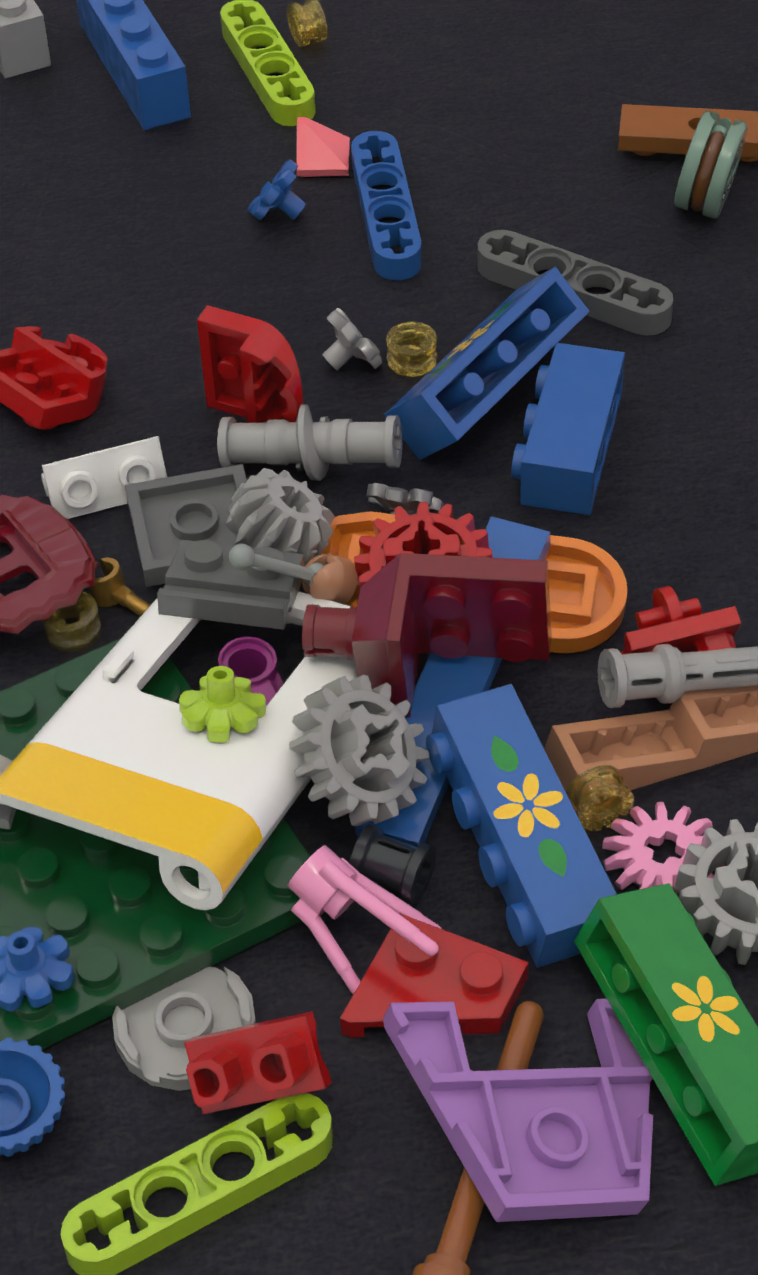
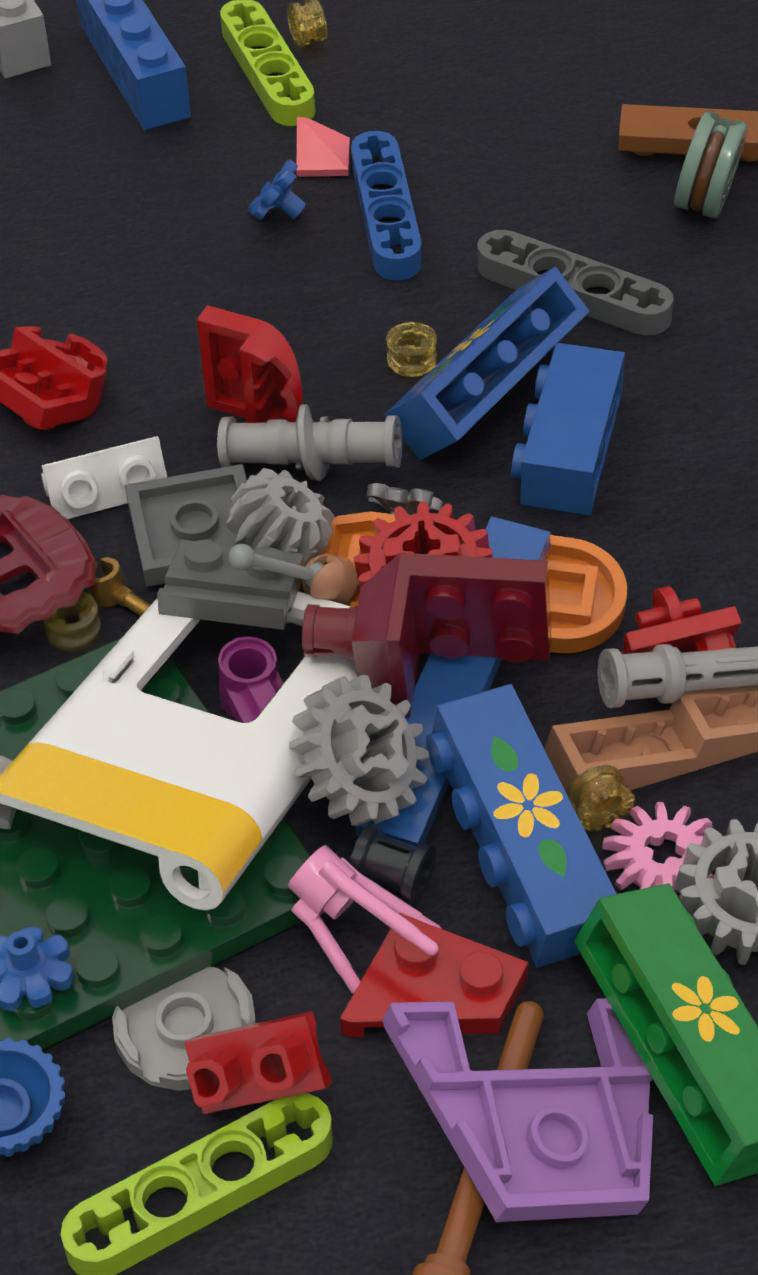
(221, 705): lime plant -> none
(349, 343): light grey plant -> none

